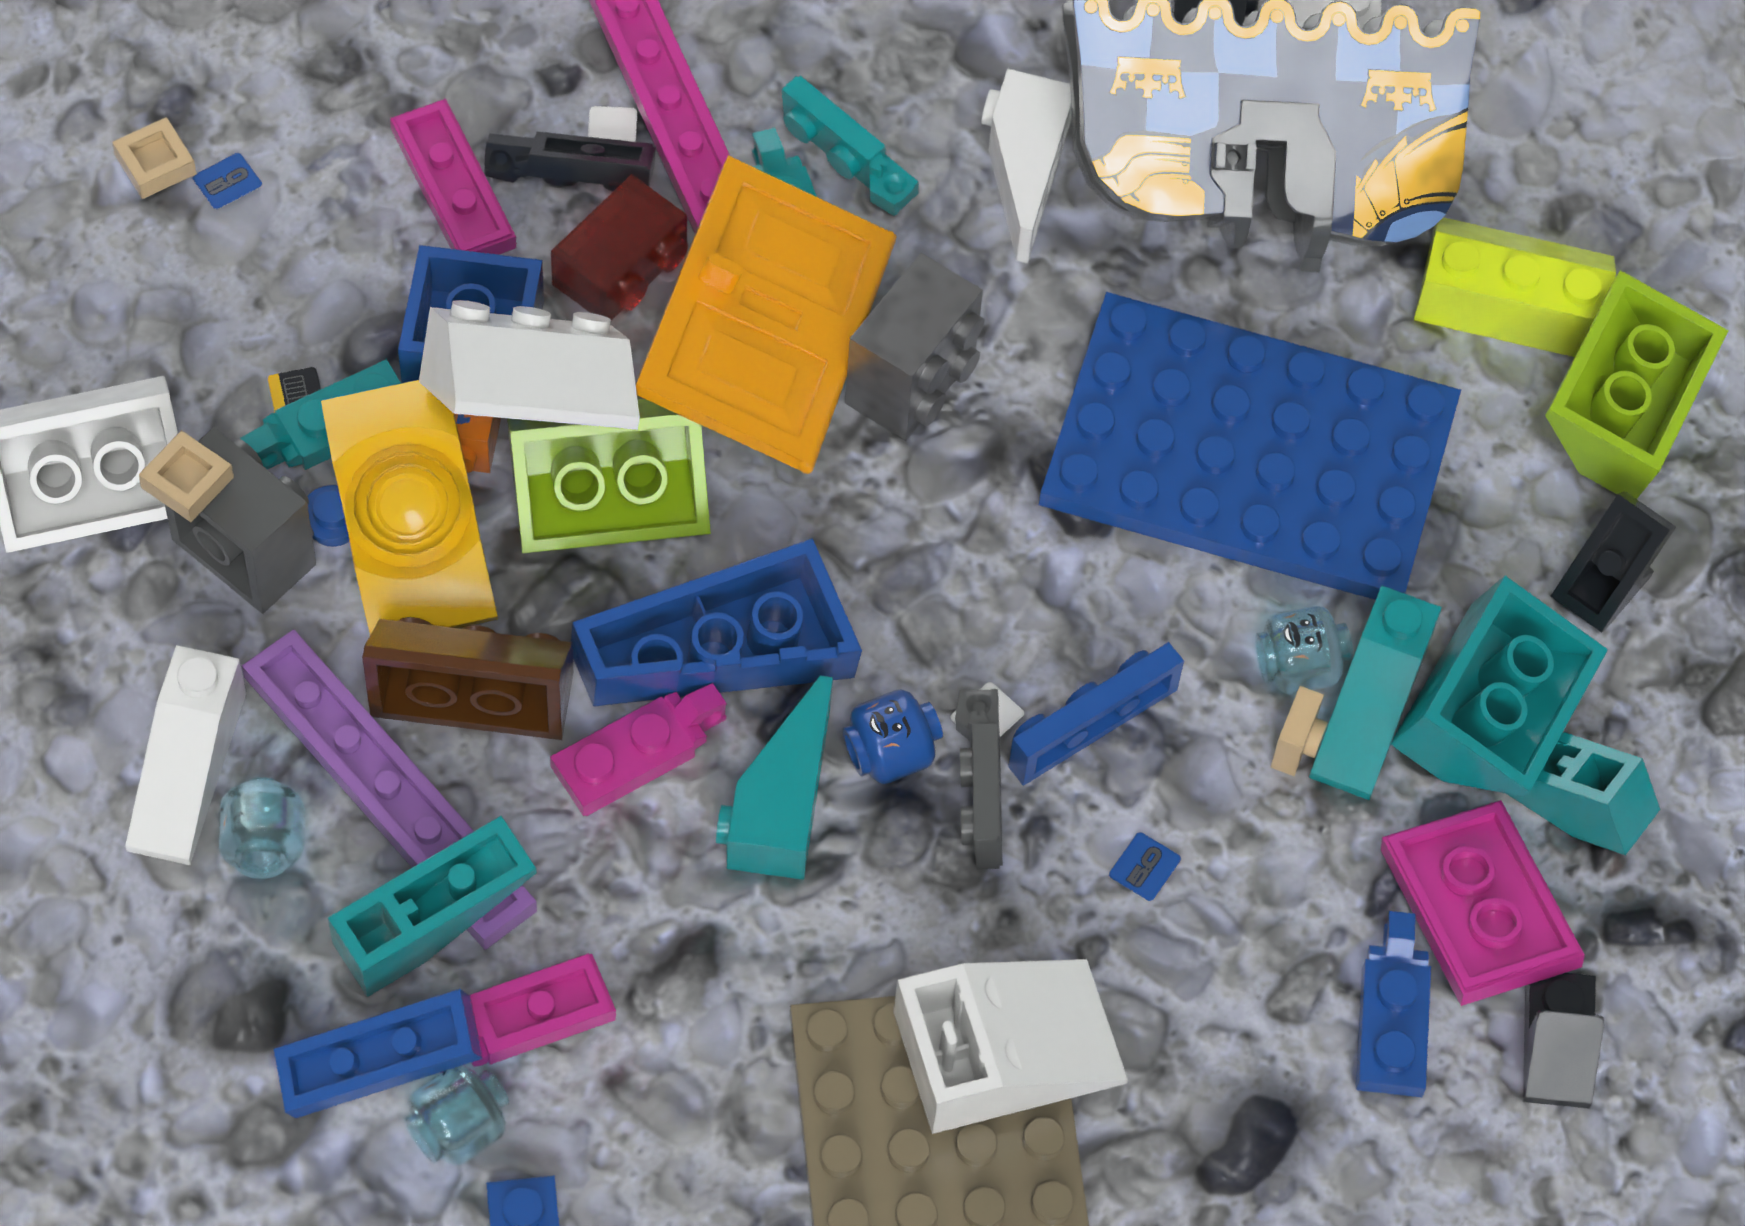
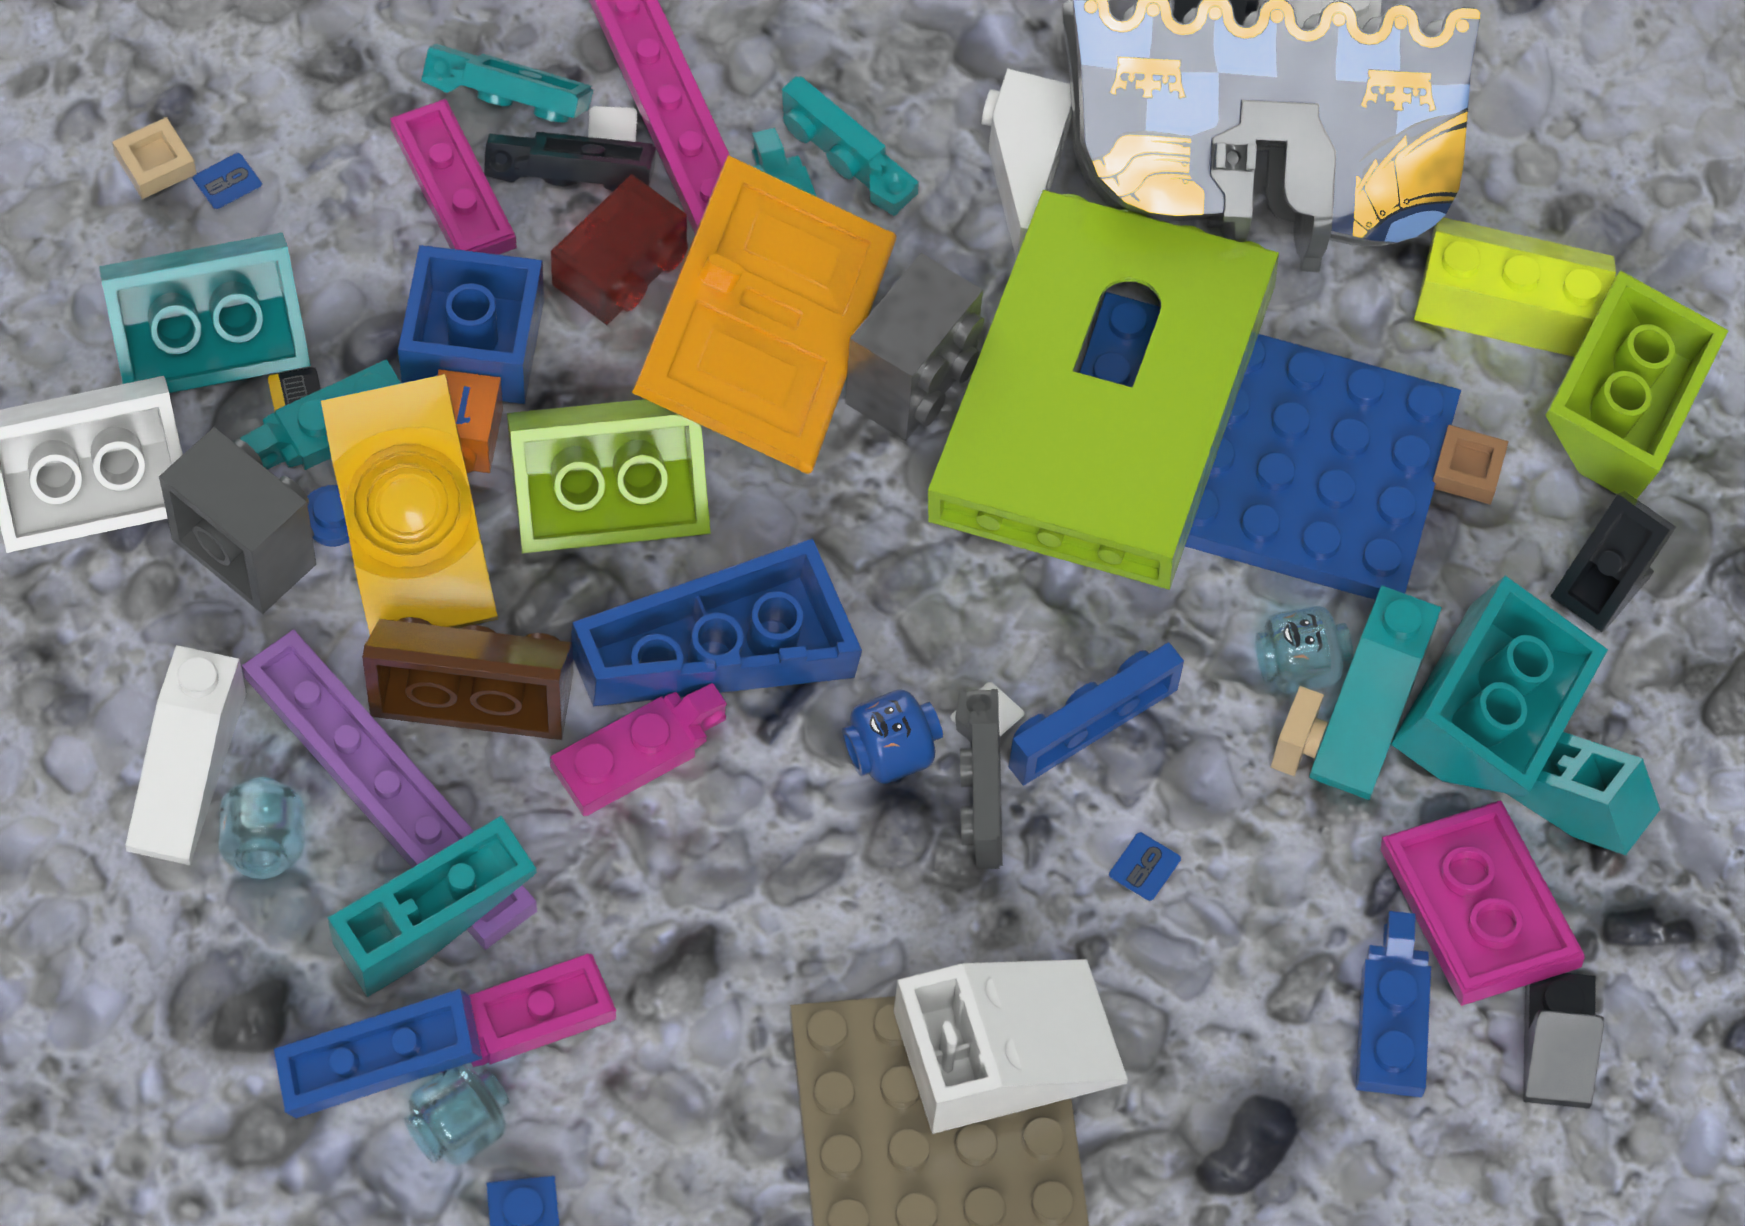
(186, 476): tan plate -> none
(206, 314): none -> teal slope
(504, 82): none -> teal hinge
(530, 366): white slope -> none
(778, 793): teal slope -> none
(1086, 461): none -> lime panel
(1470, 464): none -> medium nougat plate

